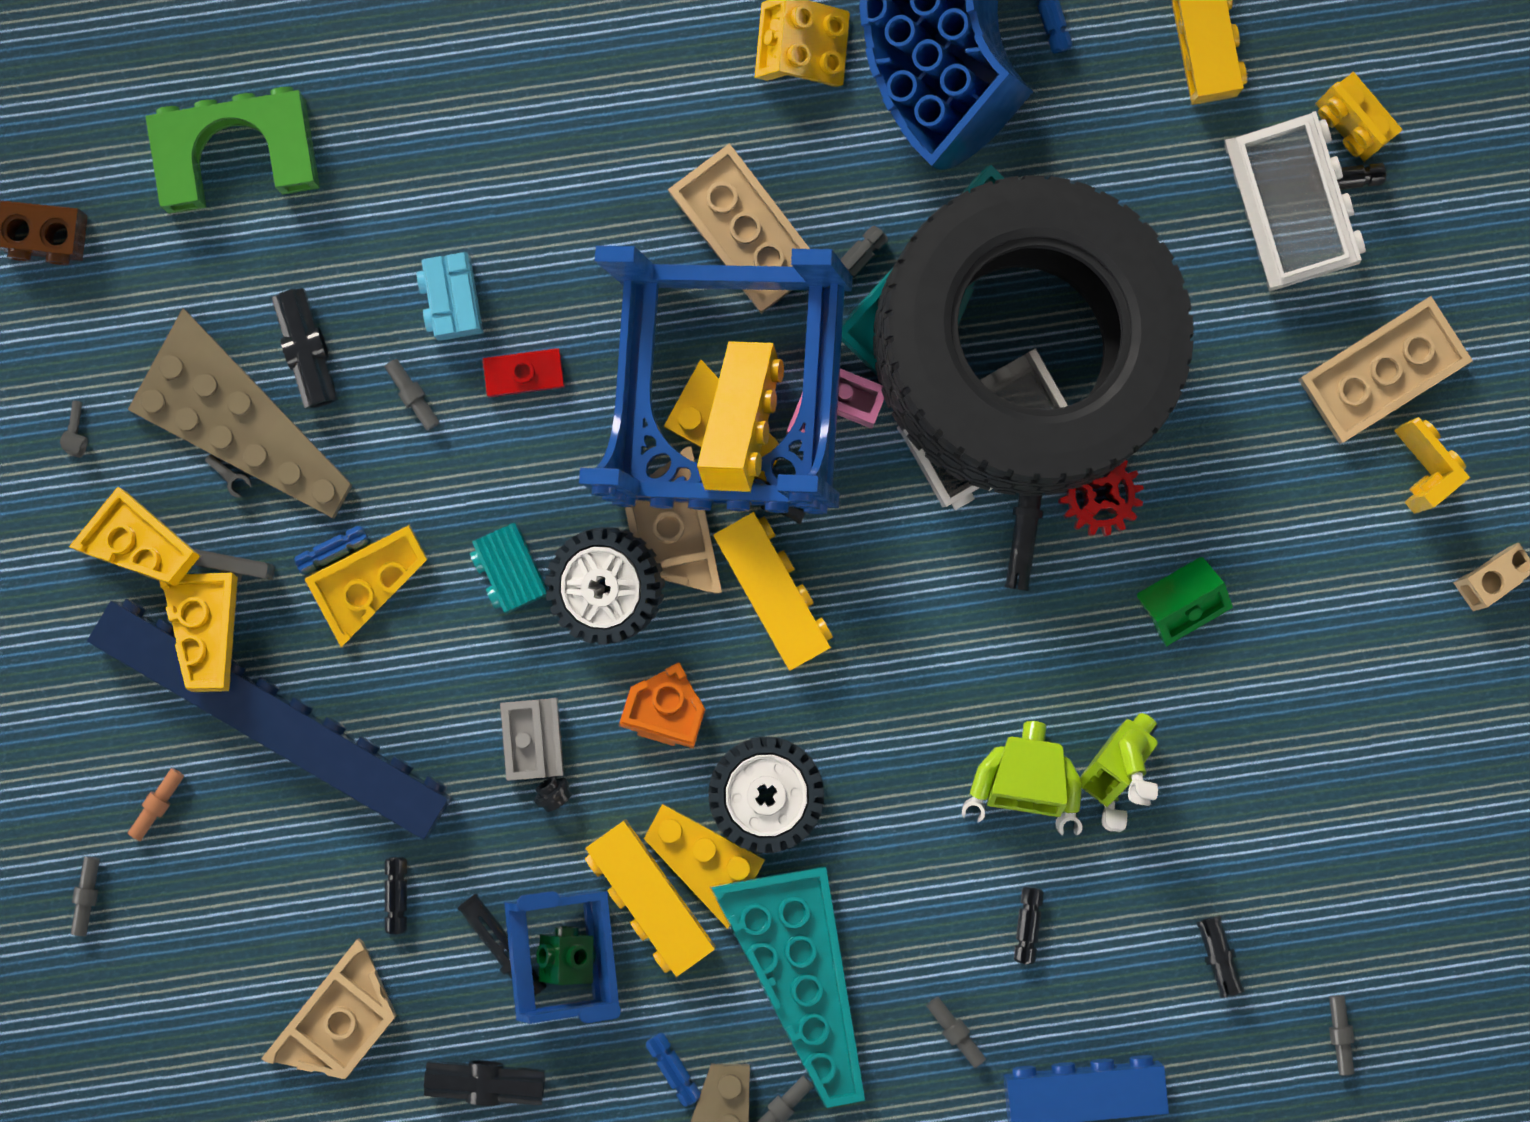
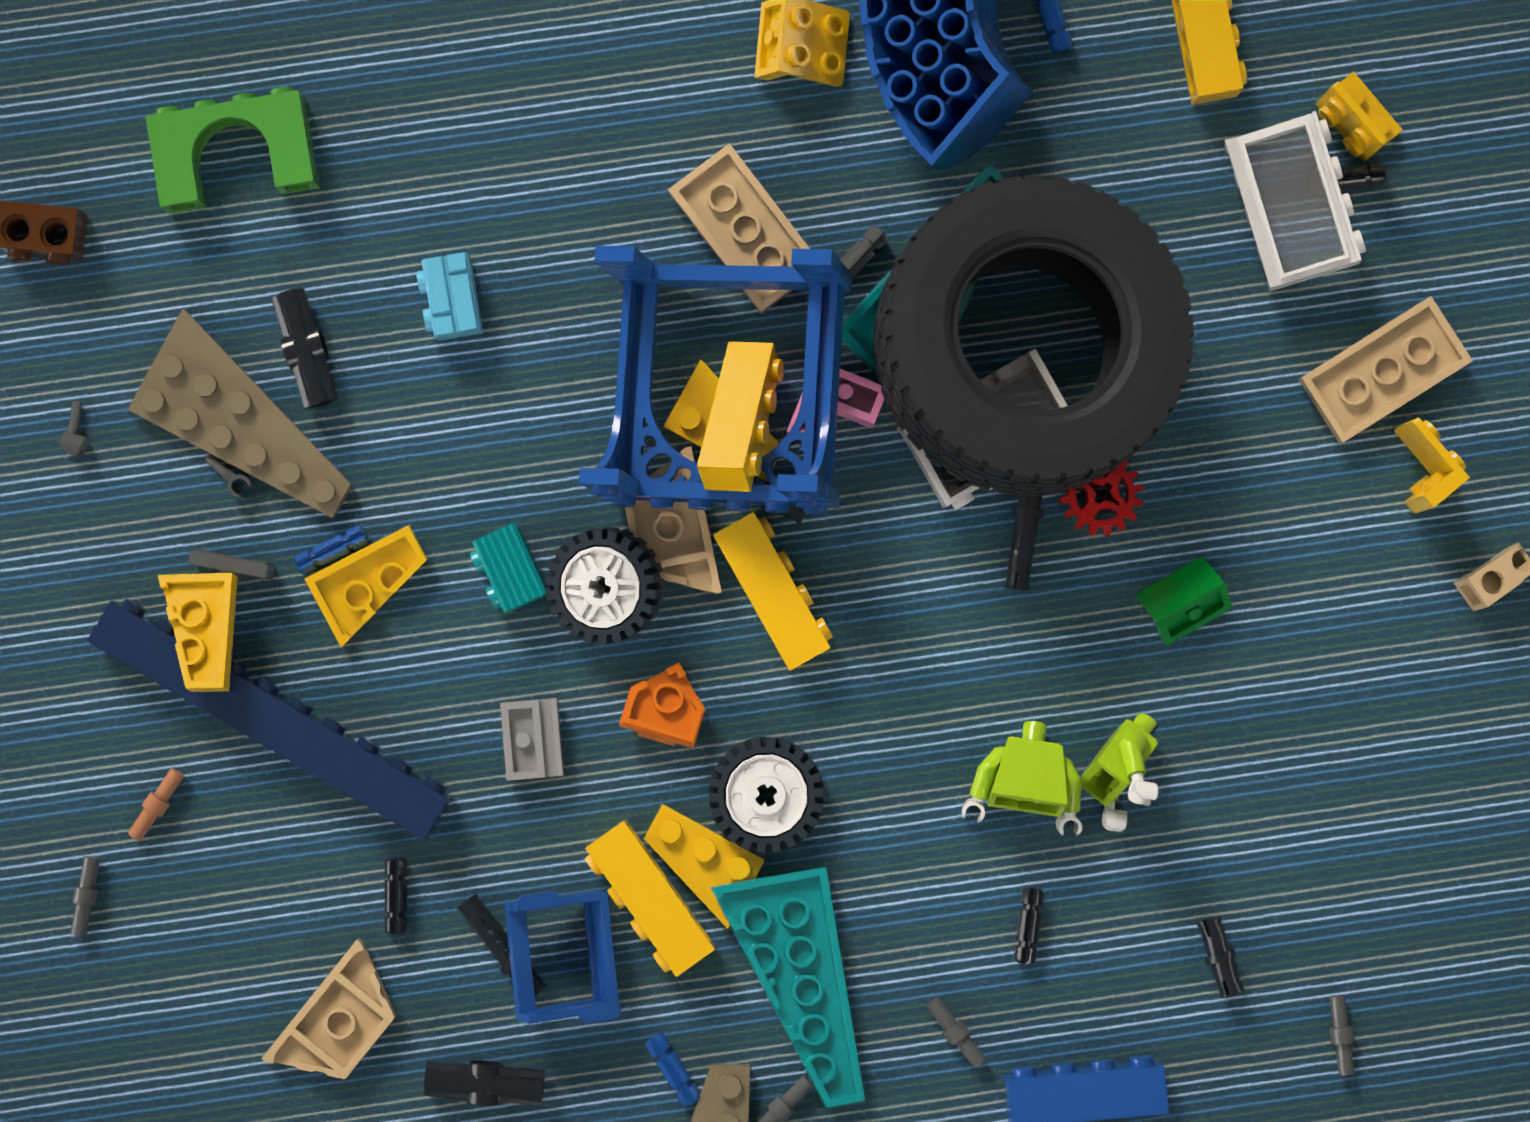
(135, 540): yellow wing -> none
(411, 394): dark grey bar -> none
(523, 372): red plate -> none
(552, 793): black plate -> none
(566, 957): dark green brick -> none

